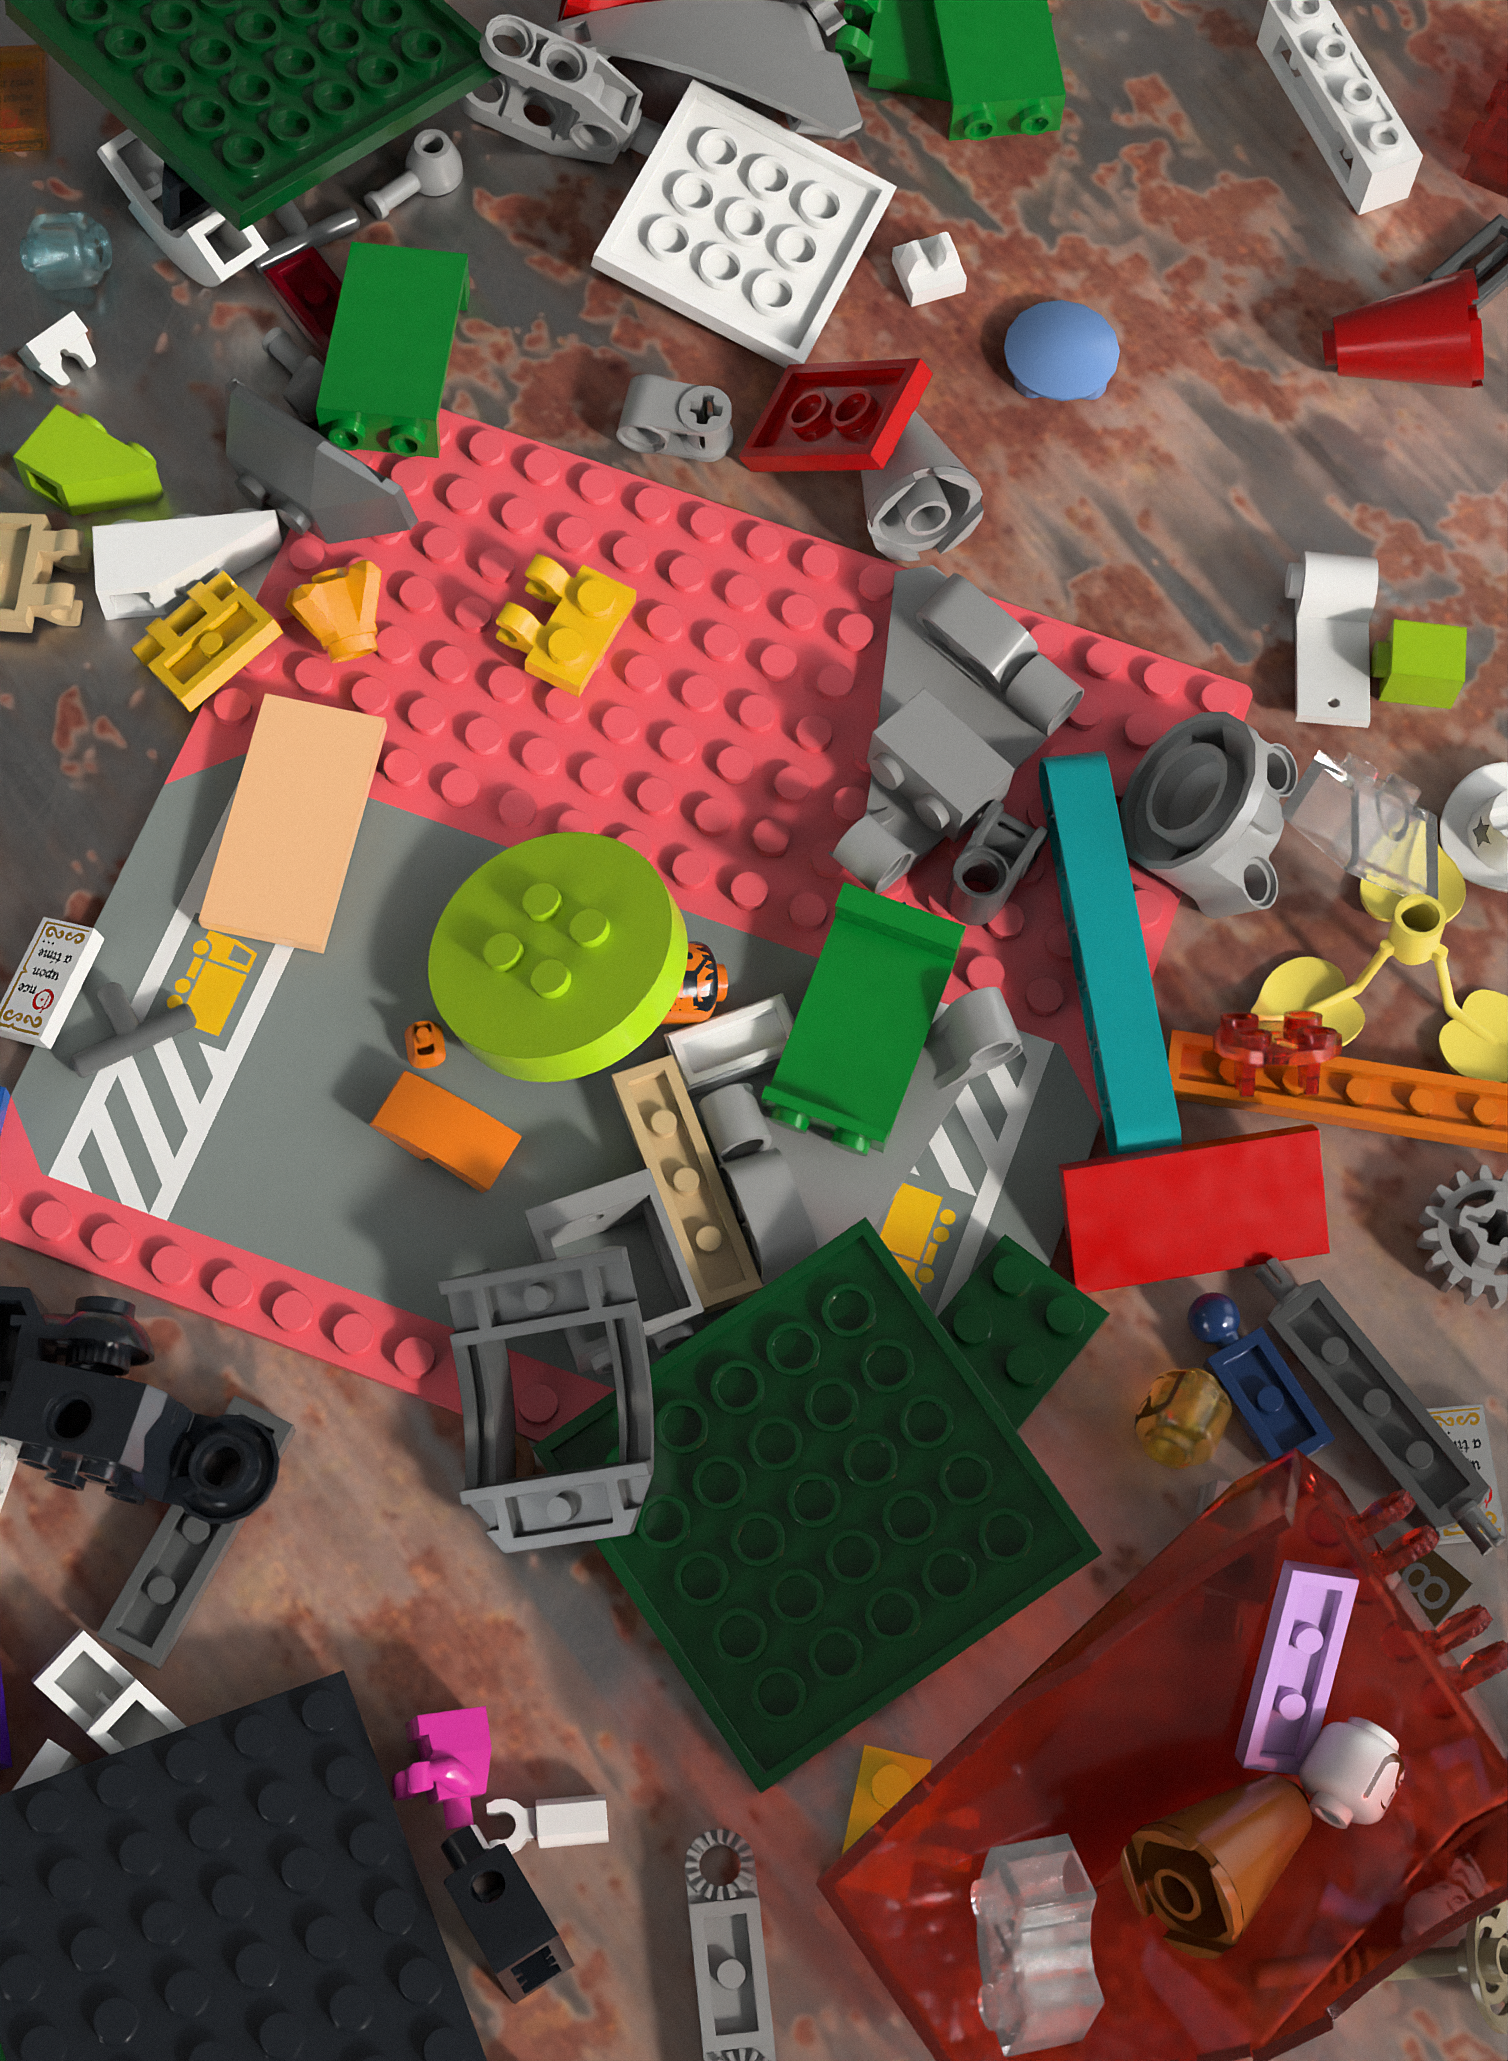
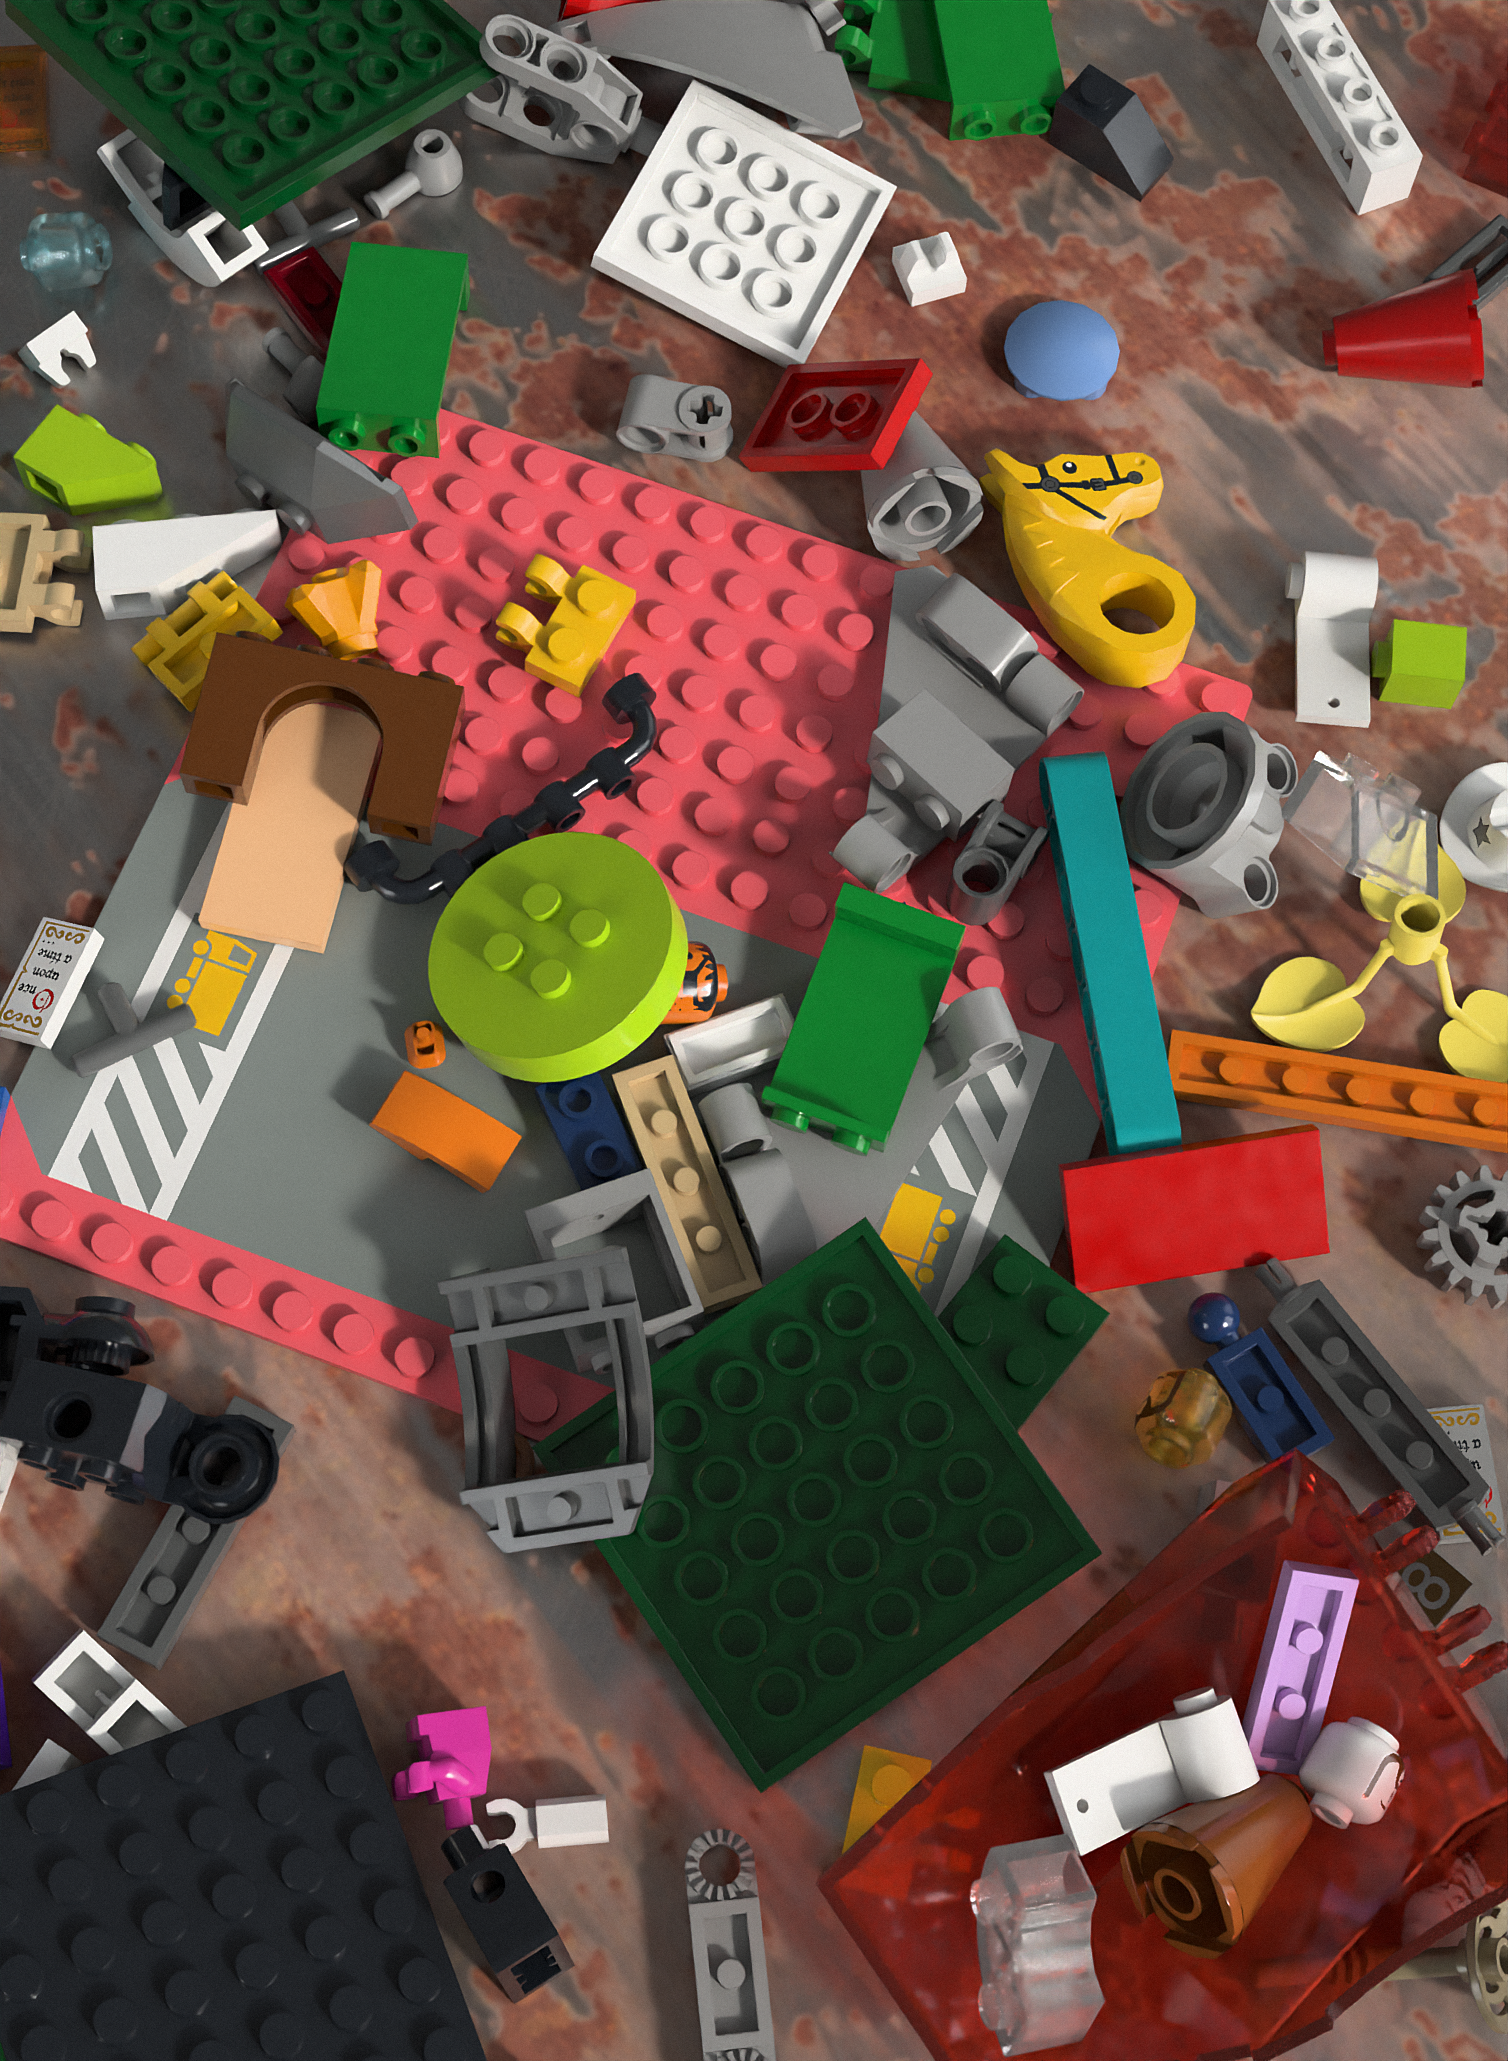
(258, 683): none -> reddish brown arch
(556, 804): none -> black bar
(588, 1130): none -> dark blue plate
(1072, 570): none -> yellow animal
(1110, 133): none -> black slope
(1153, 1770): none -> white door
(1294, 1041): clear red plate -> none

